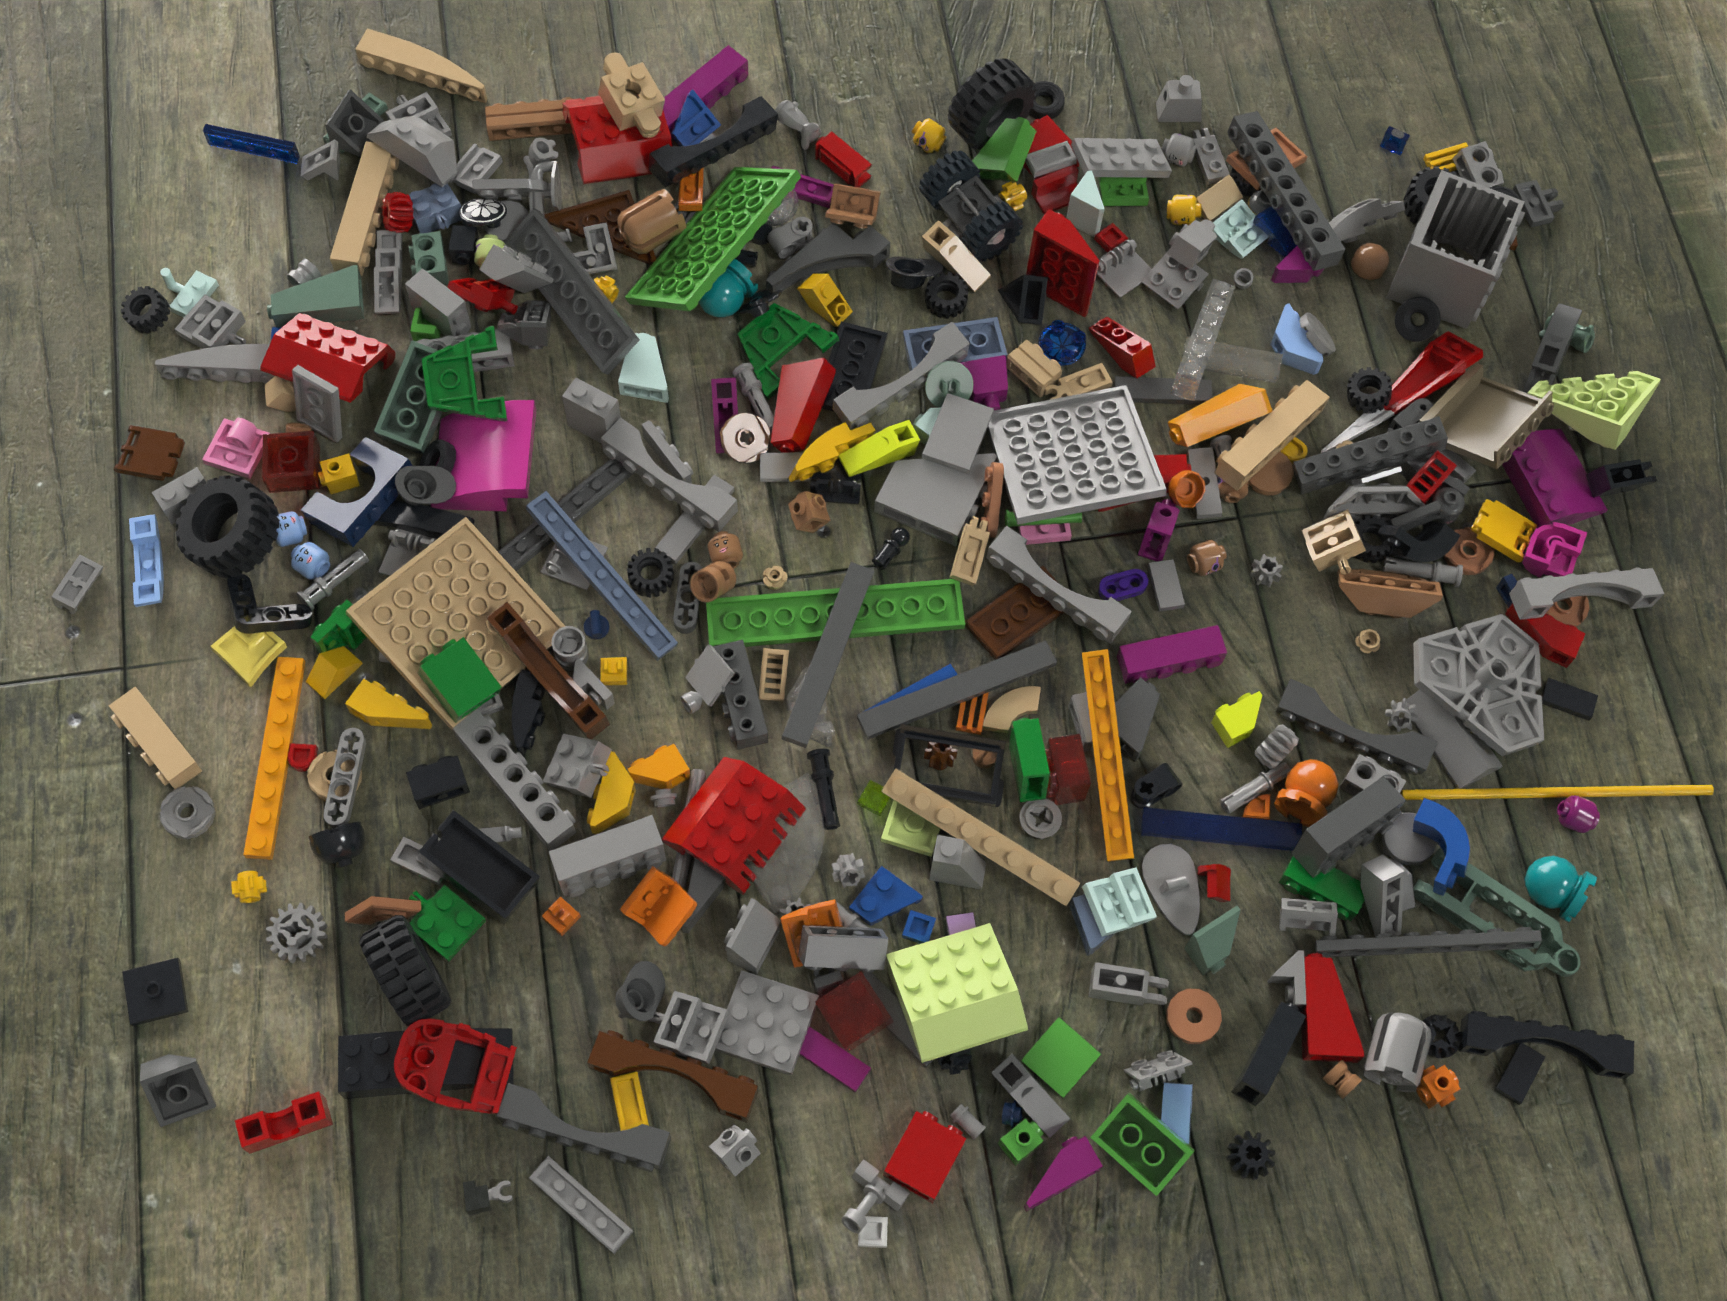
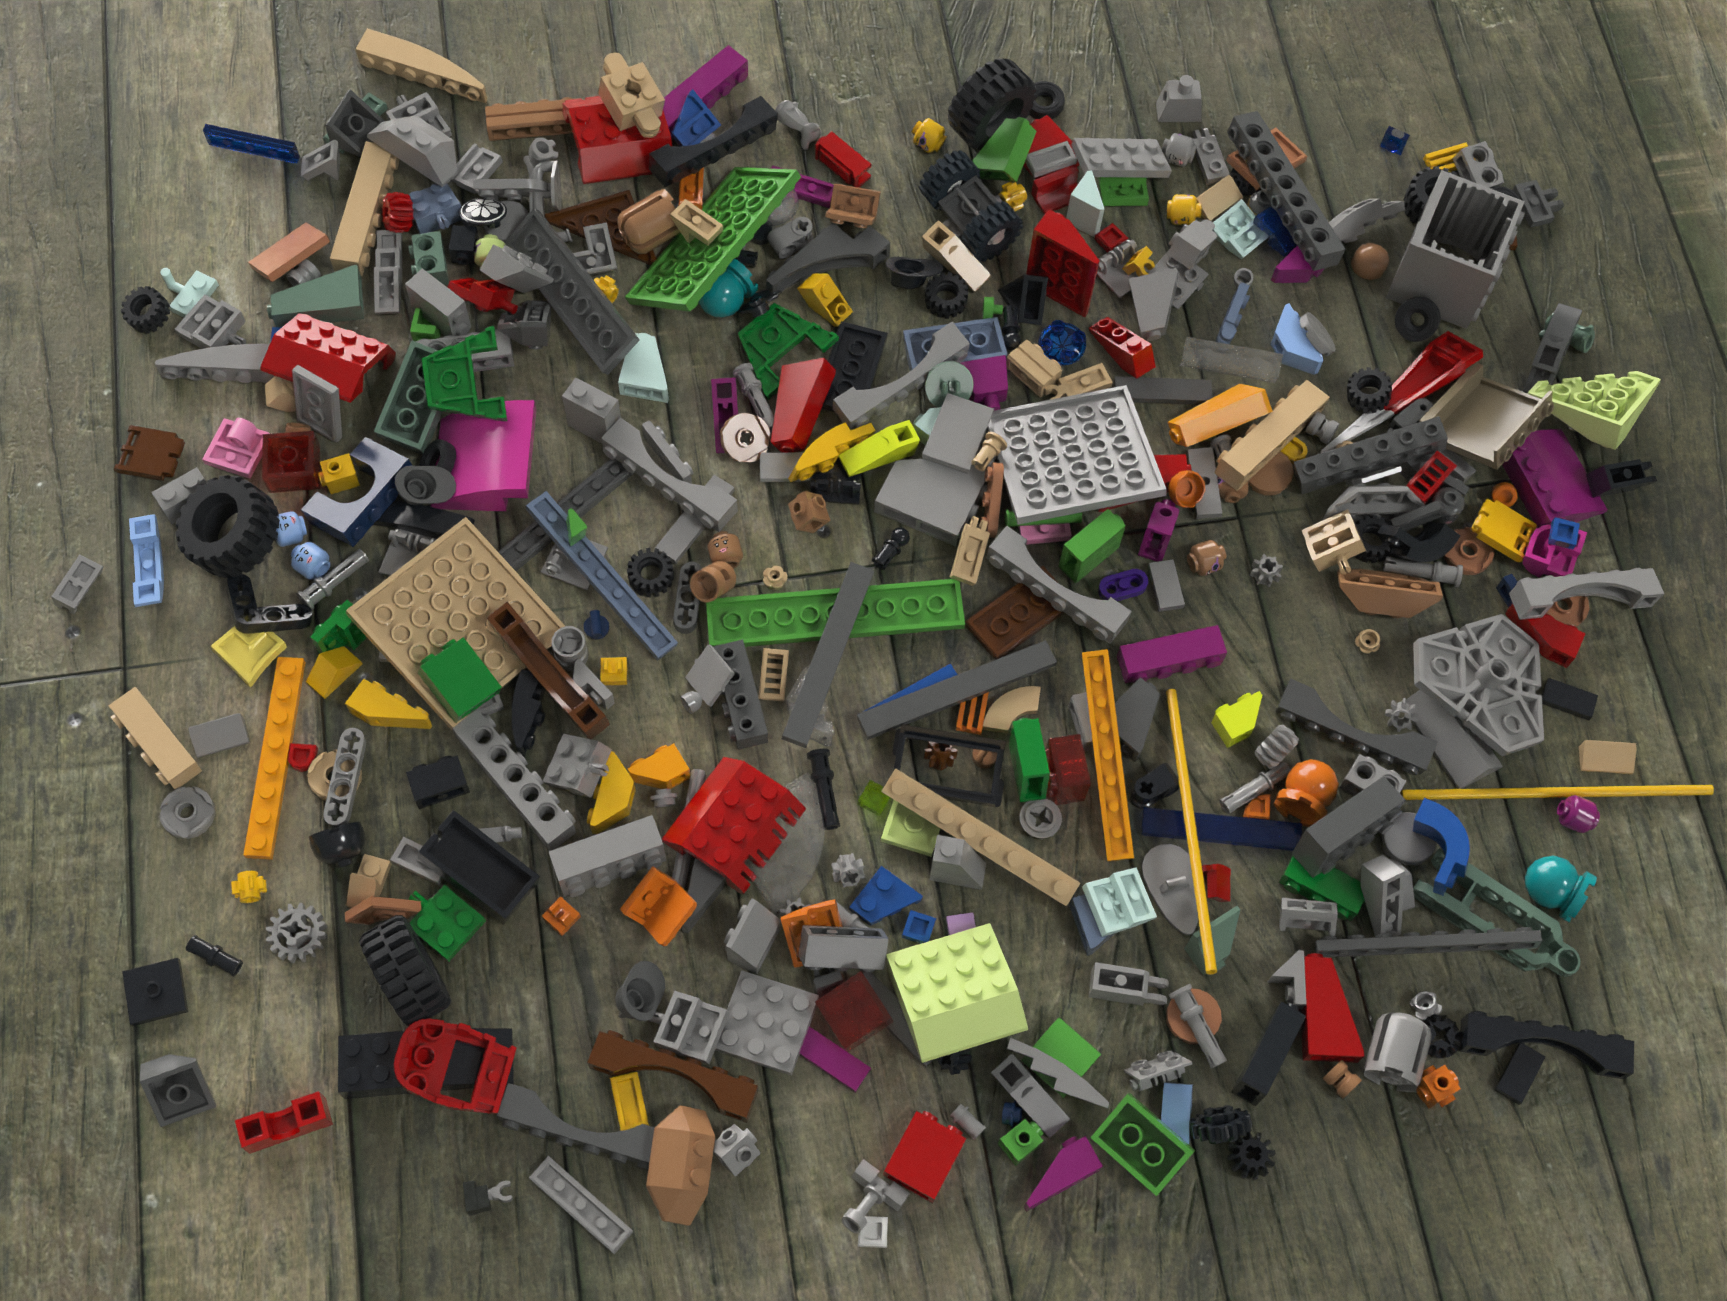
(214, 955): none -> black pin
(219, 735): none -> light grey slope
(289, 252): none -> nougat tile
(368, 880): none -> tan slope
(575, 527): none -> bright green slope
(681, 1164): none -> medium nougat wedge
(695, 223): none -> tan slope
(990, 308): none -> bright green tile
(990, 448): none -> tan pin
(1011, 328): none -> black pin
(1067, 1080): none -> light grey slope
(1092, 545): none -> bright green brick
(1138, 261): none -> yellow tile
(1153, 301): none -> light grey slope
(1191, 833): none -> yellow piece
(1193, 1015): none -> light grey pin
(1202, 340): clear arch -> none
(1220, 1124): none -> black gear
(1232, 316): none -> sand blue hinge
(1327, 430): none -> light grey wheel
(1423, 999): none -> light grey plate
(1505, 493): none -> orange tile
(1563, 533): none -> blue plate
(1607, 757): none -> tan slope

